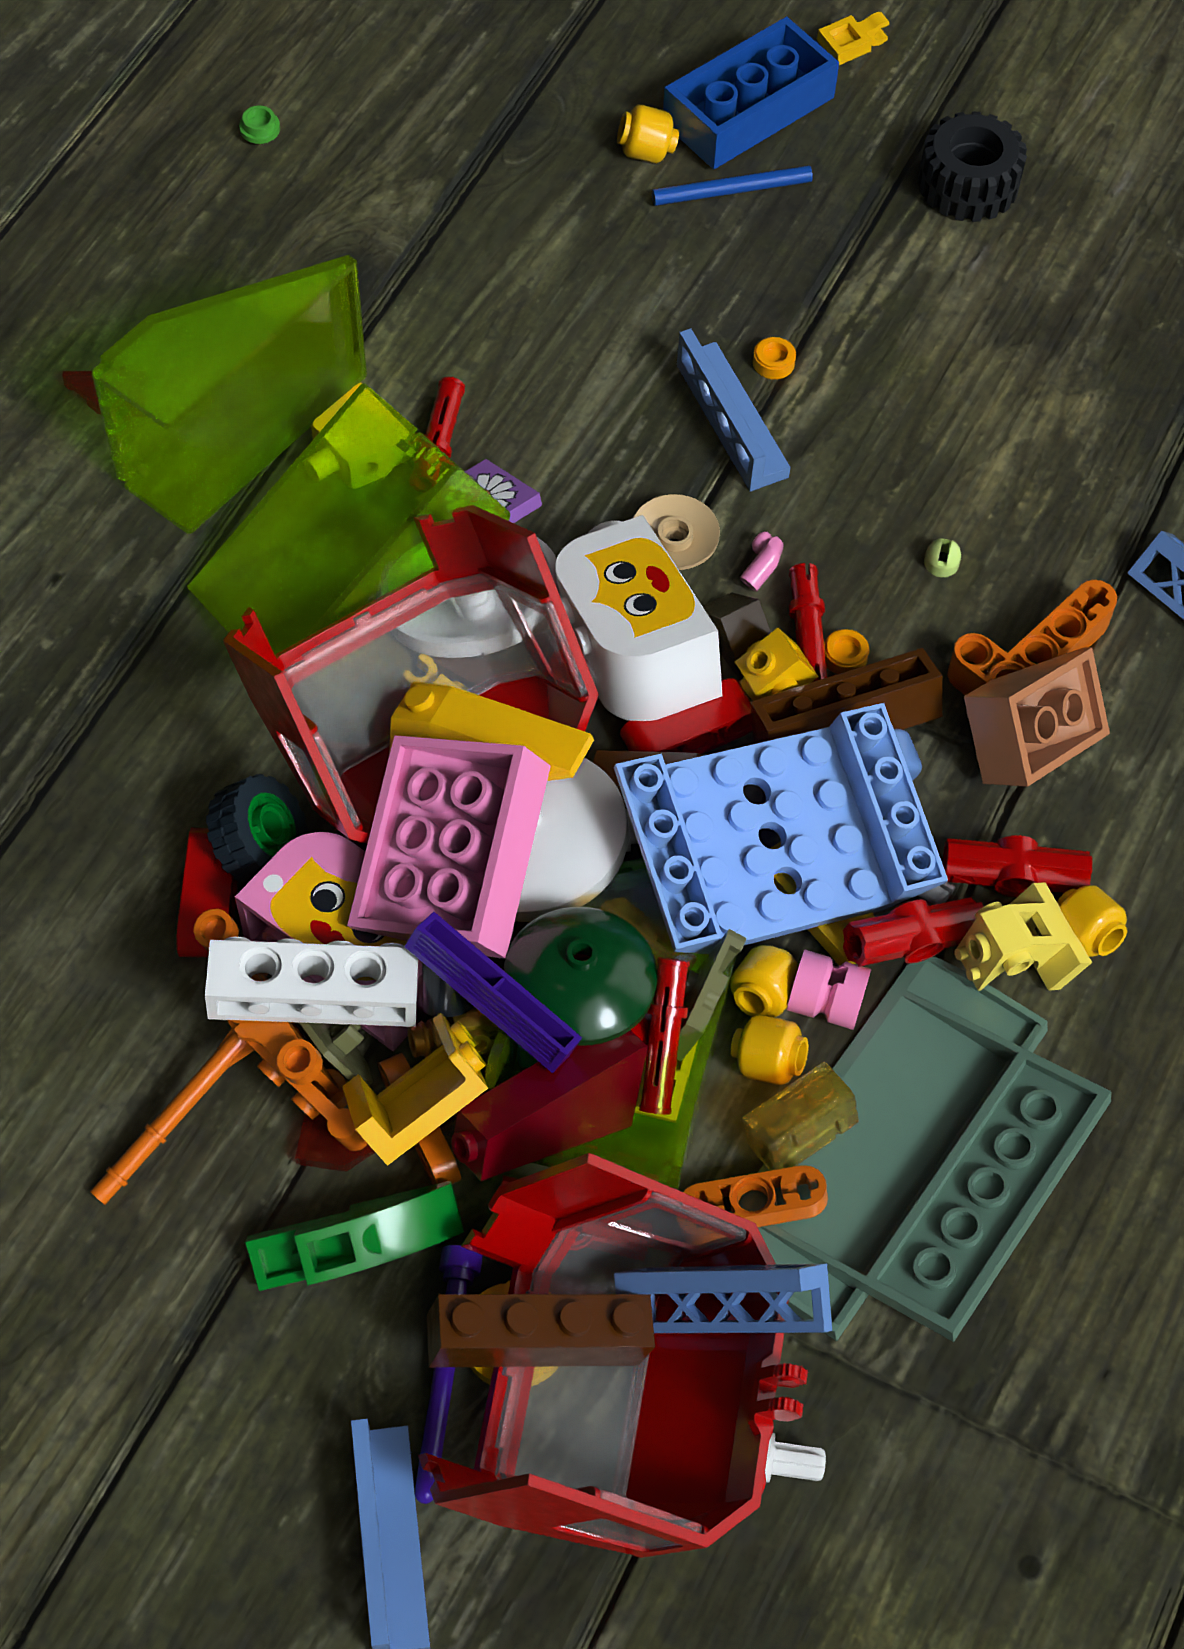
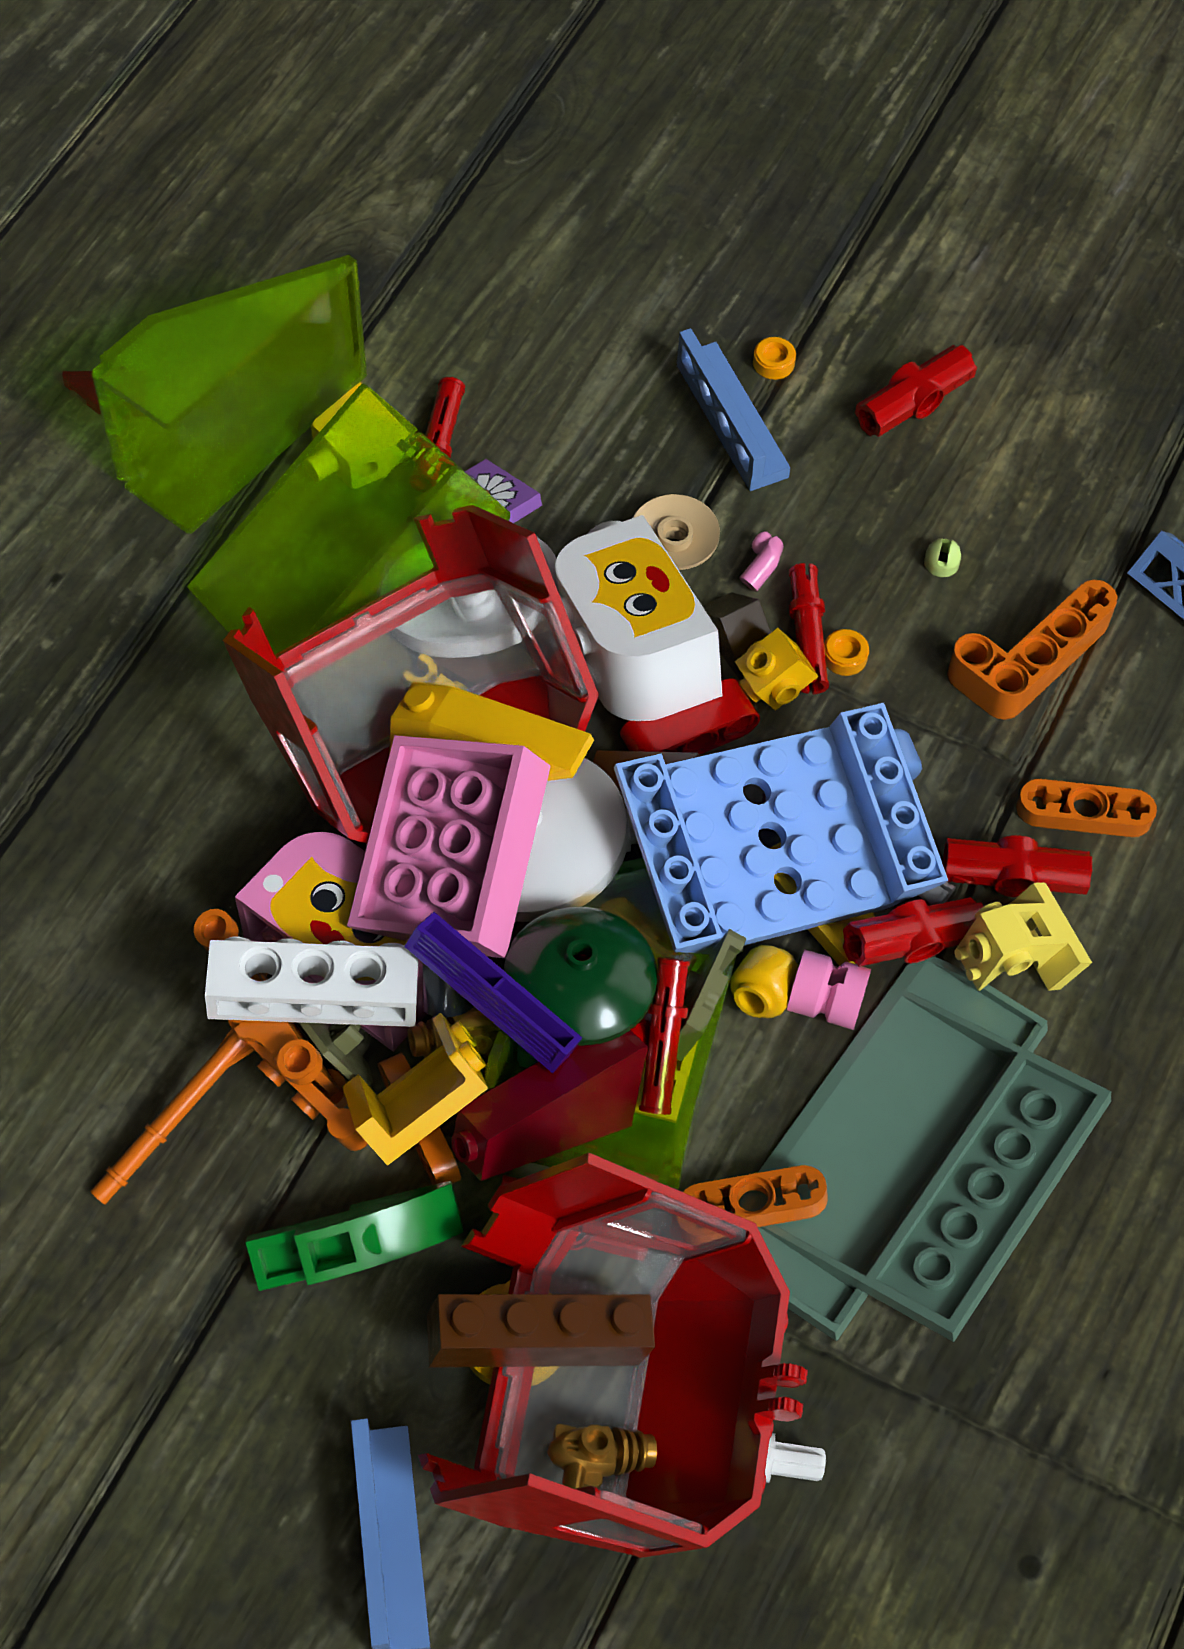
(203, 888): red beam -> none
(252, 823): black wheel -> none
(259, 125): bright green plate -> none
(322, 1150): clear red tile -> none
(458, 1270): dark purple piece -> none
(598, 1452): none -> pearl gold piece
(647, 134): yellow head -> none
(732, 185): blue bar -> none
(739, 1281): medium blue fence -> none
(751, 92): blue brick -> none
(770, 1049): yellow head -> none
(801, 1118): clear yellow brick -> none
(852, 39): yellow plate -> none
(904, 683): reddish brown brick -> none
(916, 390): none -> red piece
(972, 166): black tyre -> none
(1036, 718): nougat slope -> none
(1052, 791): none -> orange beam
(1094, 919): yellow head -> none

